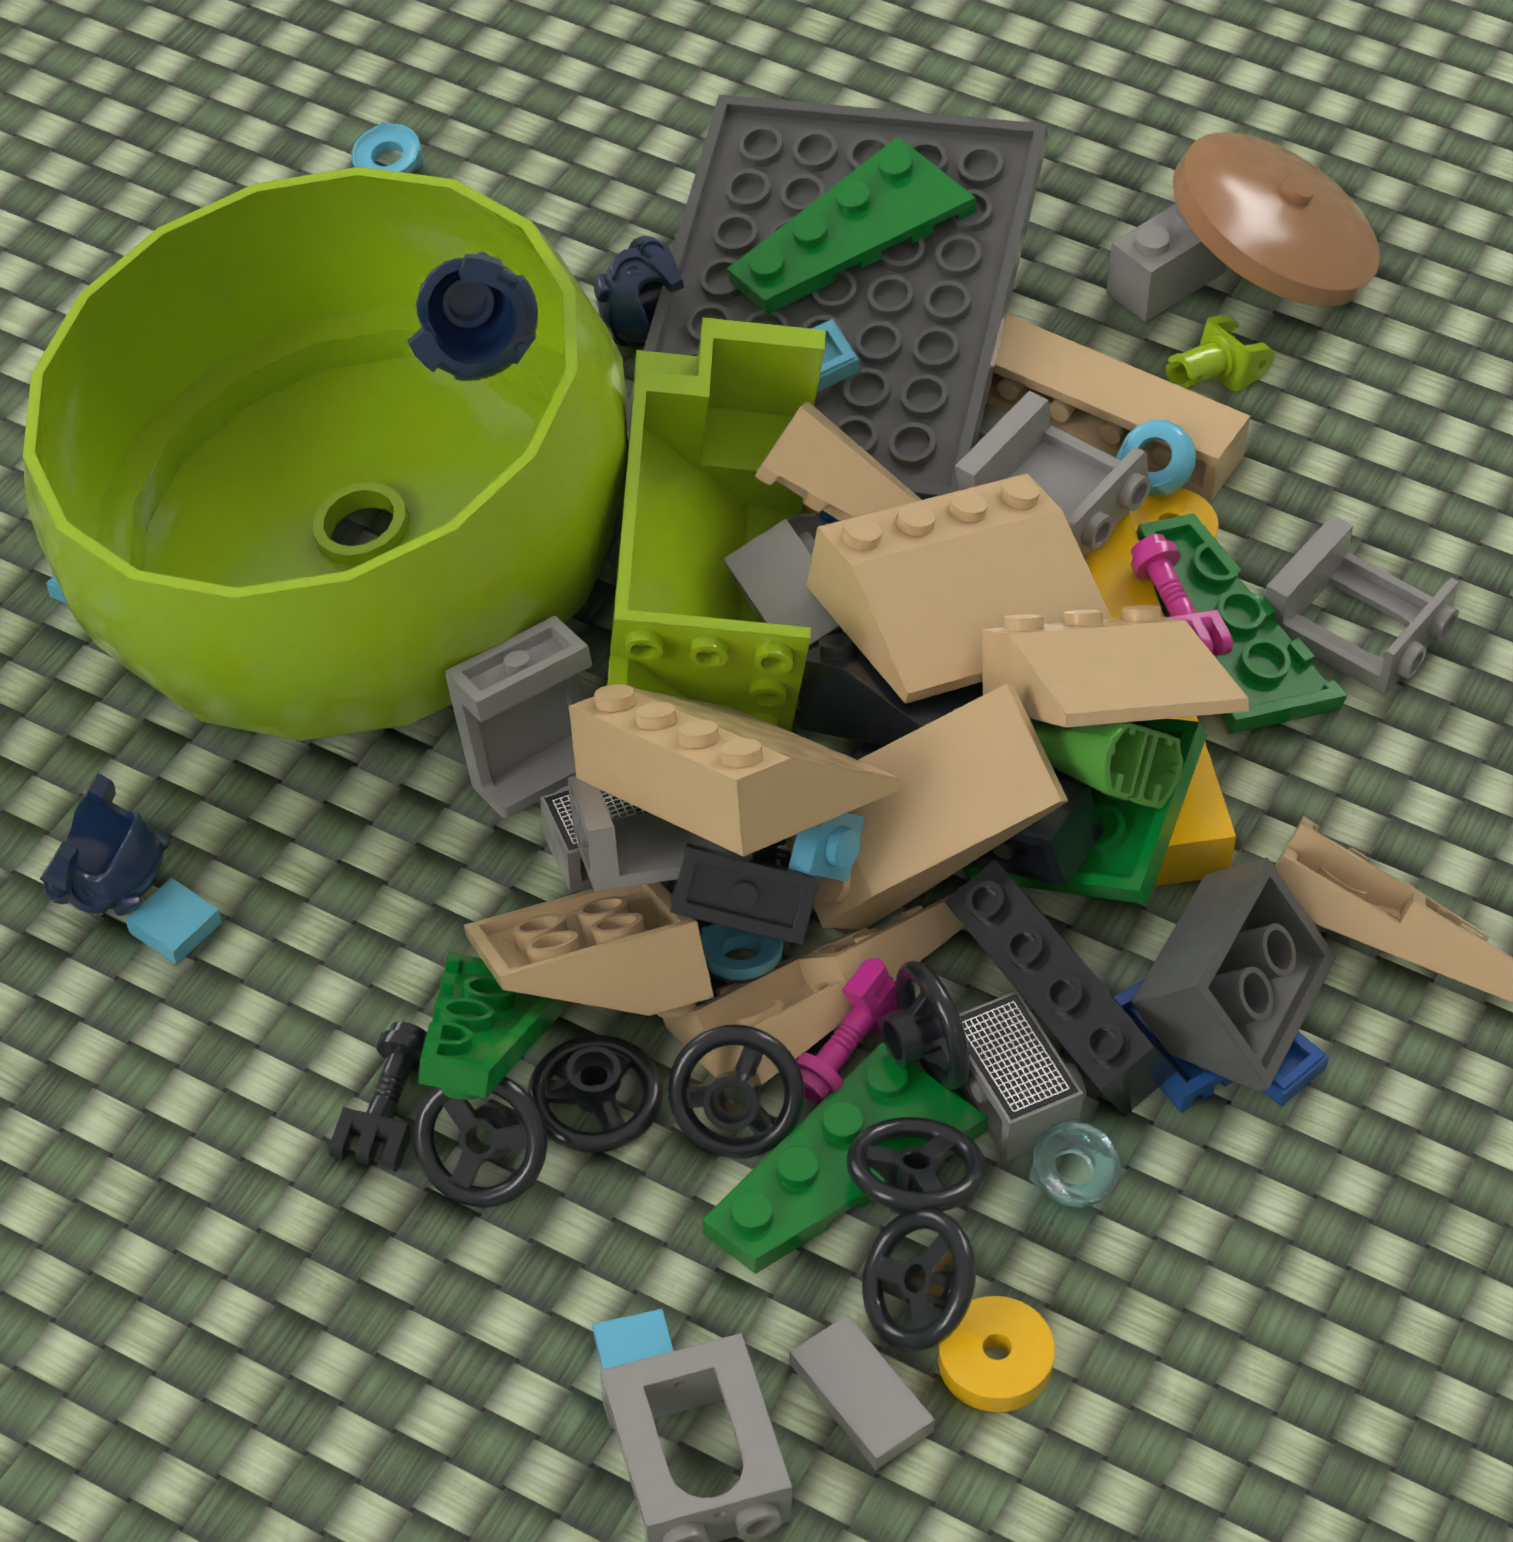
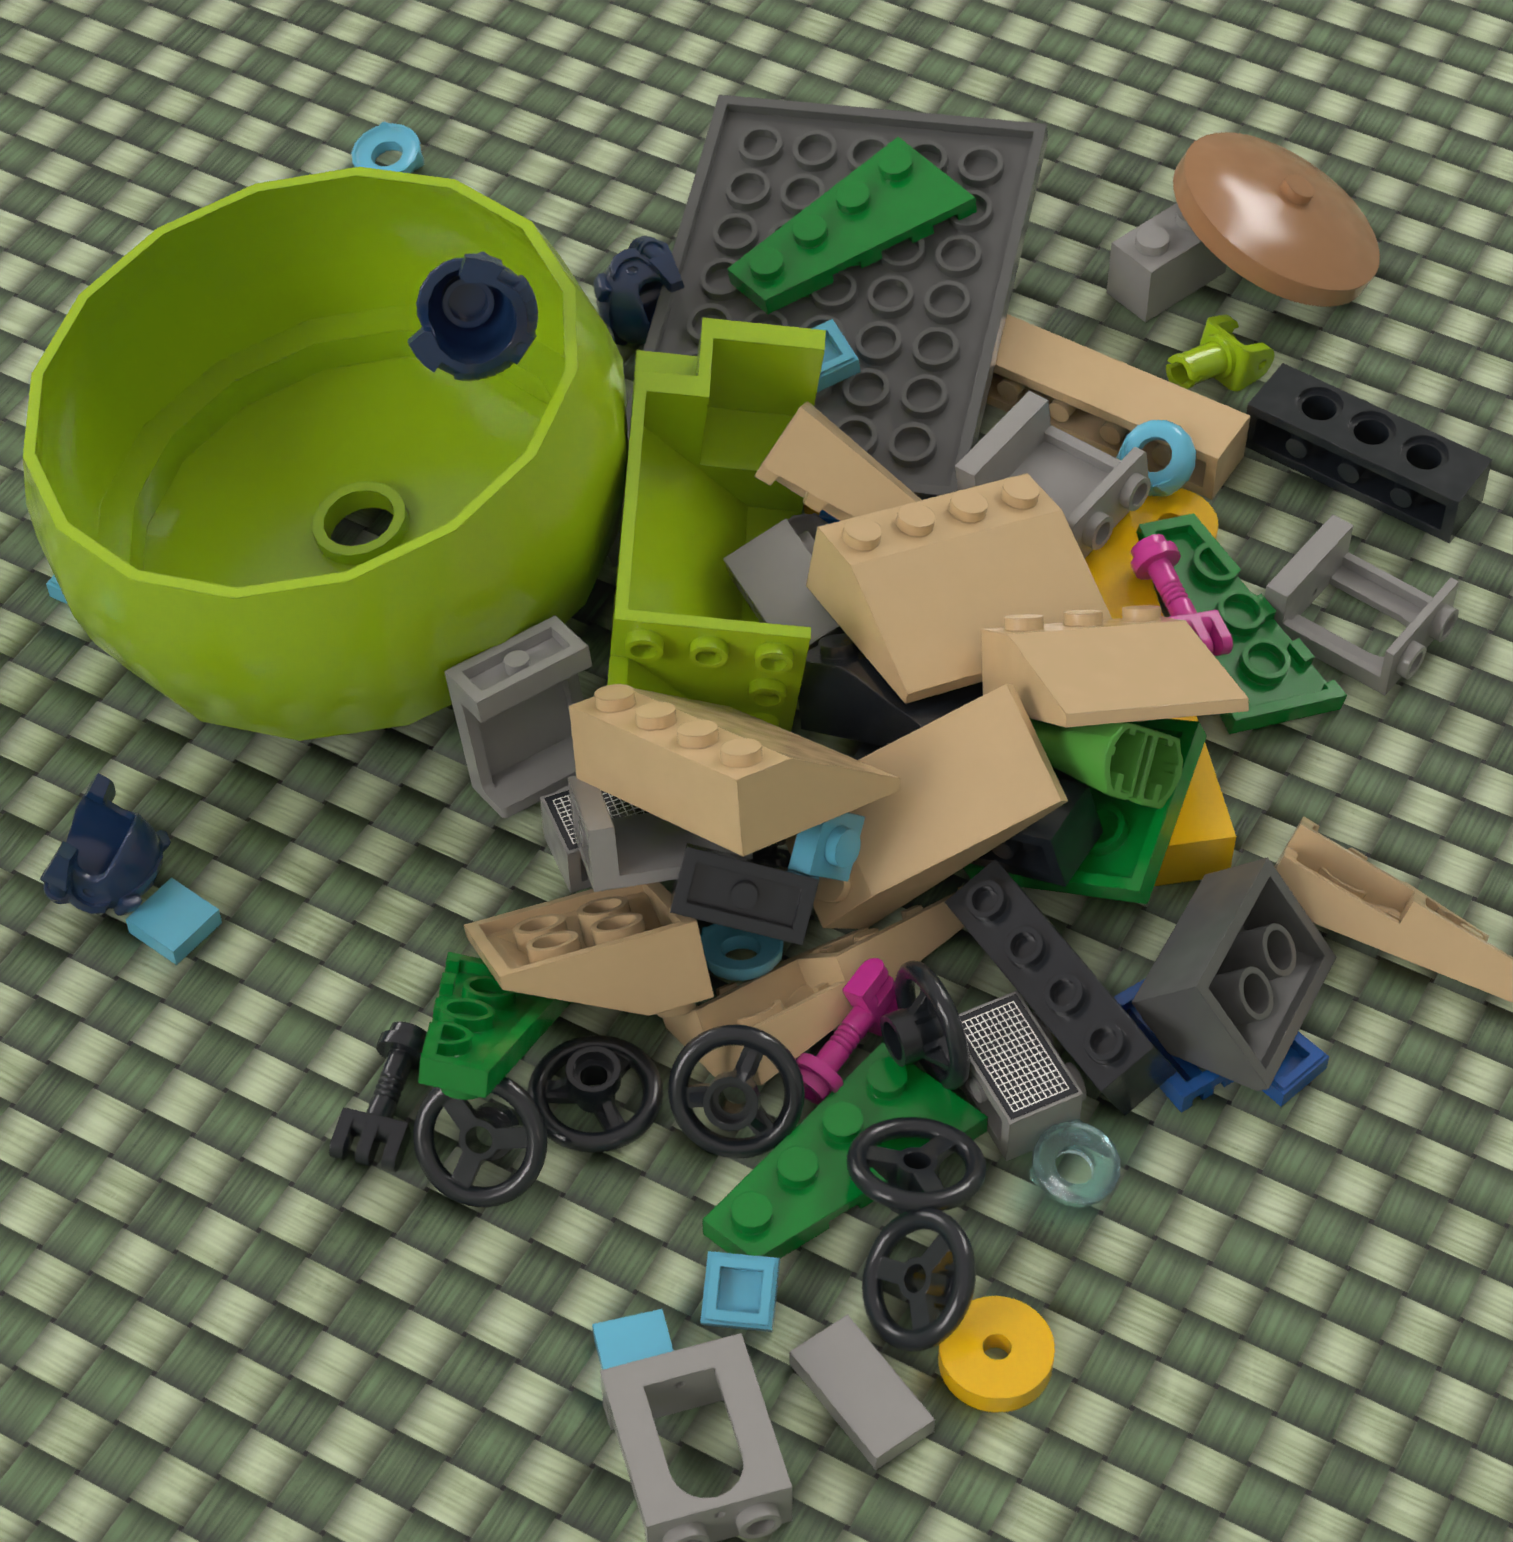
(740, 1291): none -> medium azure tile
(1367, 452): none -> black brick

